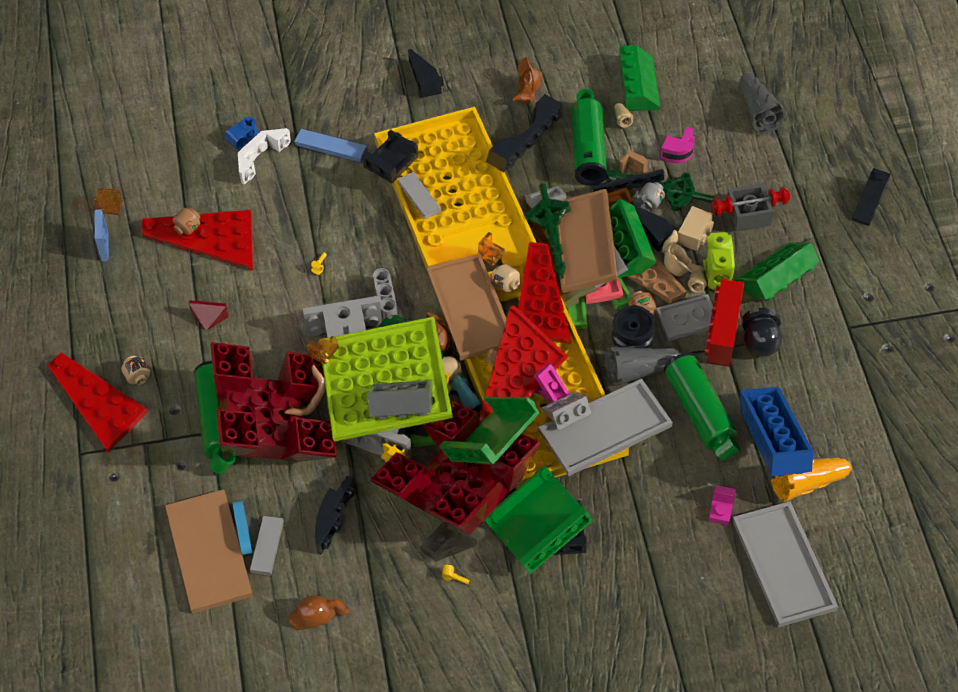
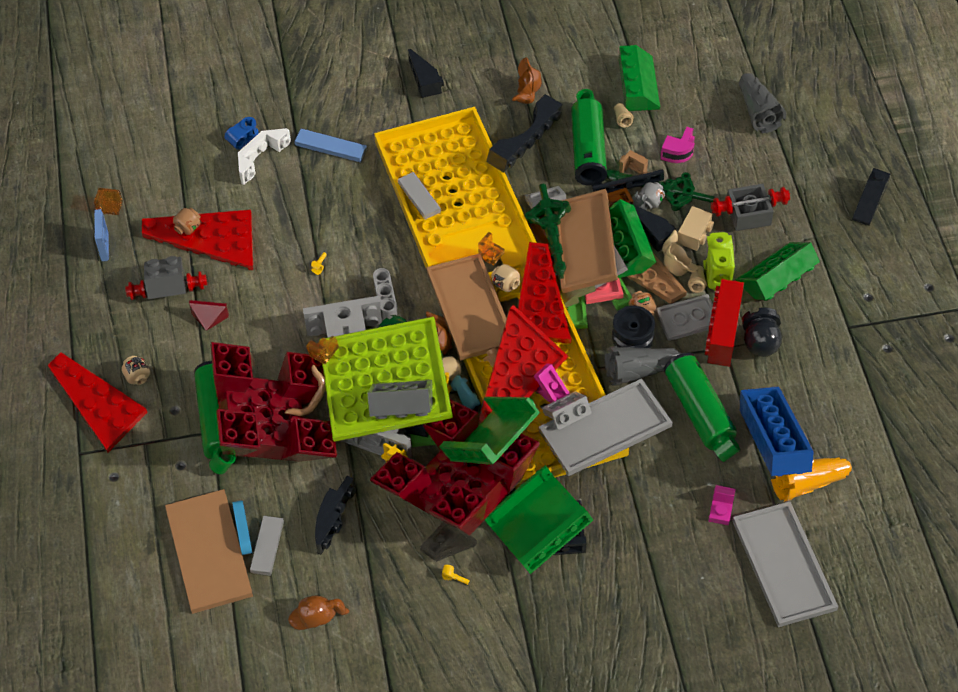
(165, 279): none -> dark grey brick
(391, 157): black panel -> none

